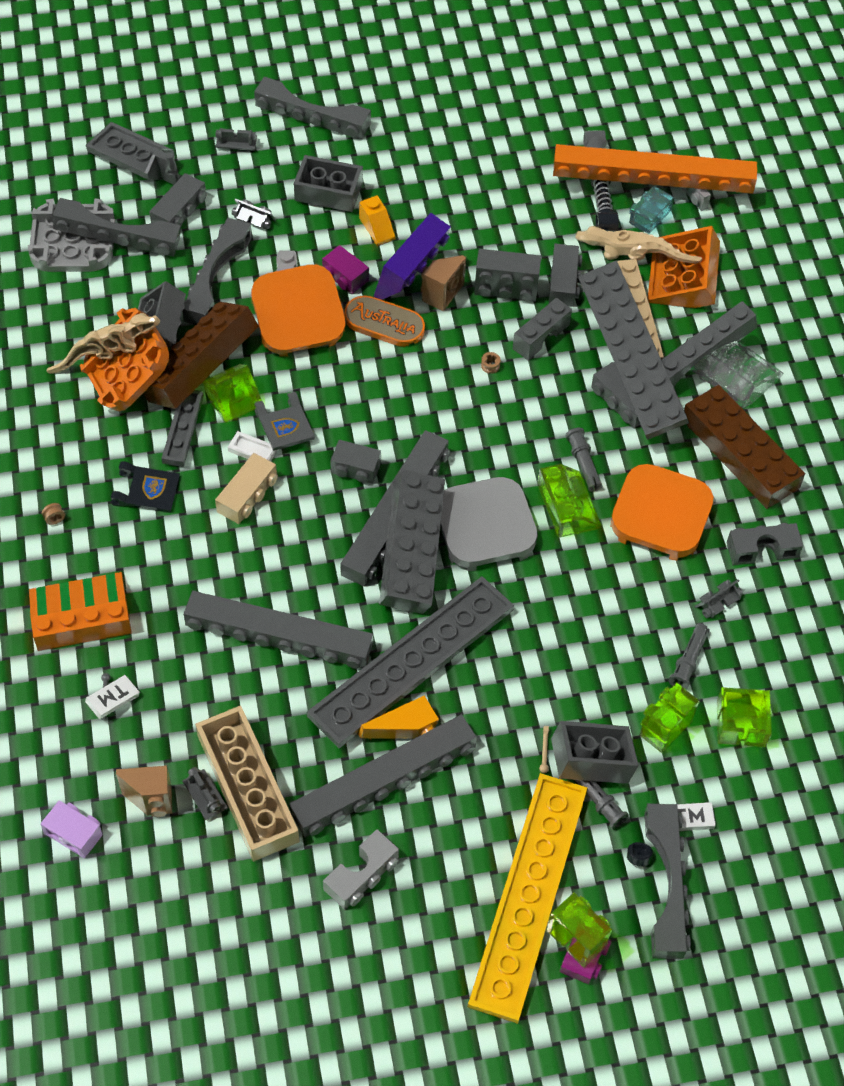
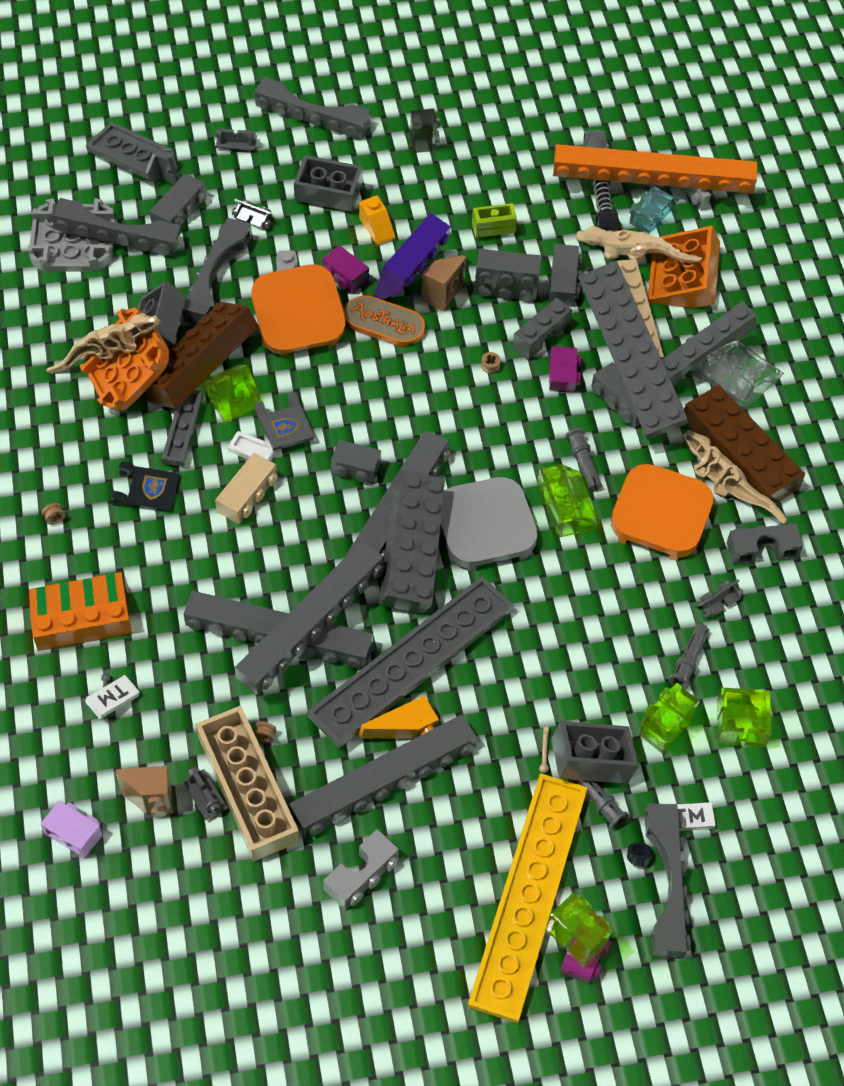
(264, 732): none -> medium nougat bush
(309, 618): none -> dark grey brick
(424, 130): none -> clear smoke brick
(494, 220): none -> lime brick
(563, 369): none -> magenta brick
(726, 476): none -> tan animal

